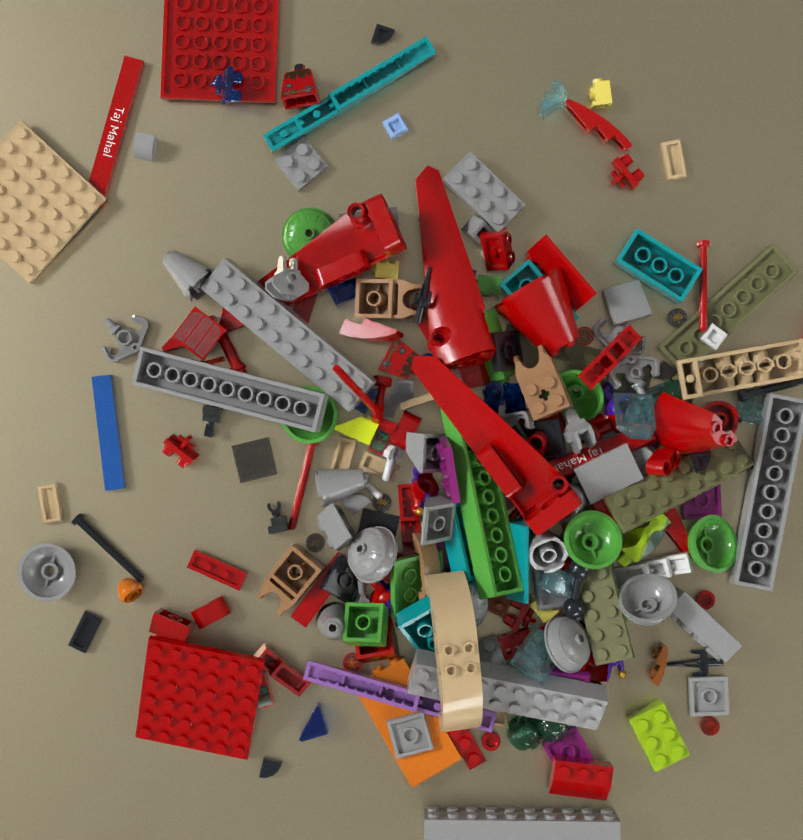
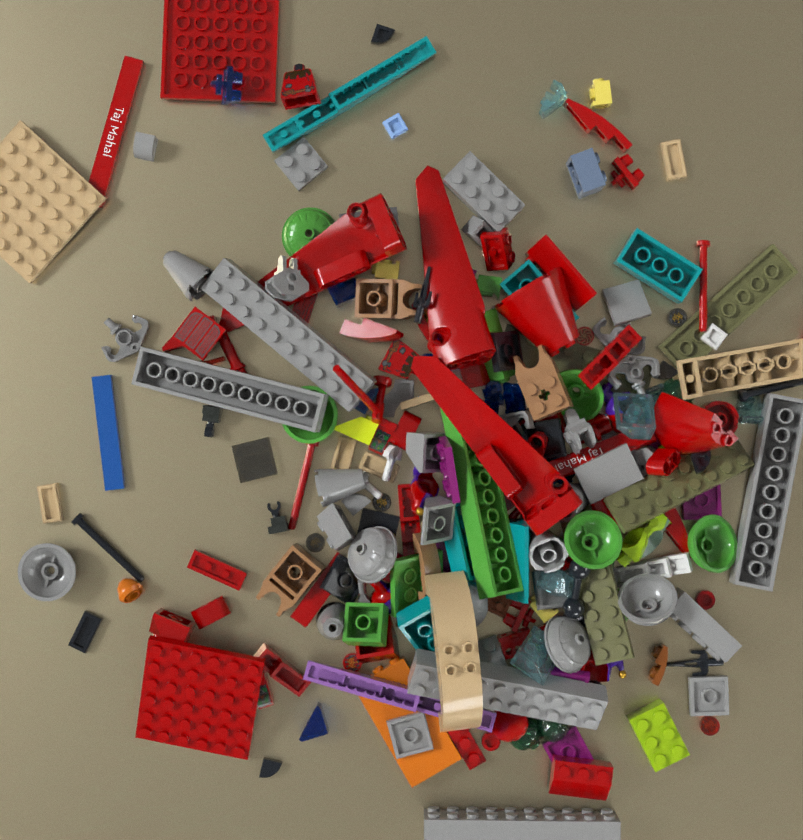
(182, 447): red hips -> none
(509, 726): none -> red tile
(586, 173): none -> sand blue brick

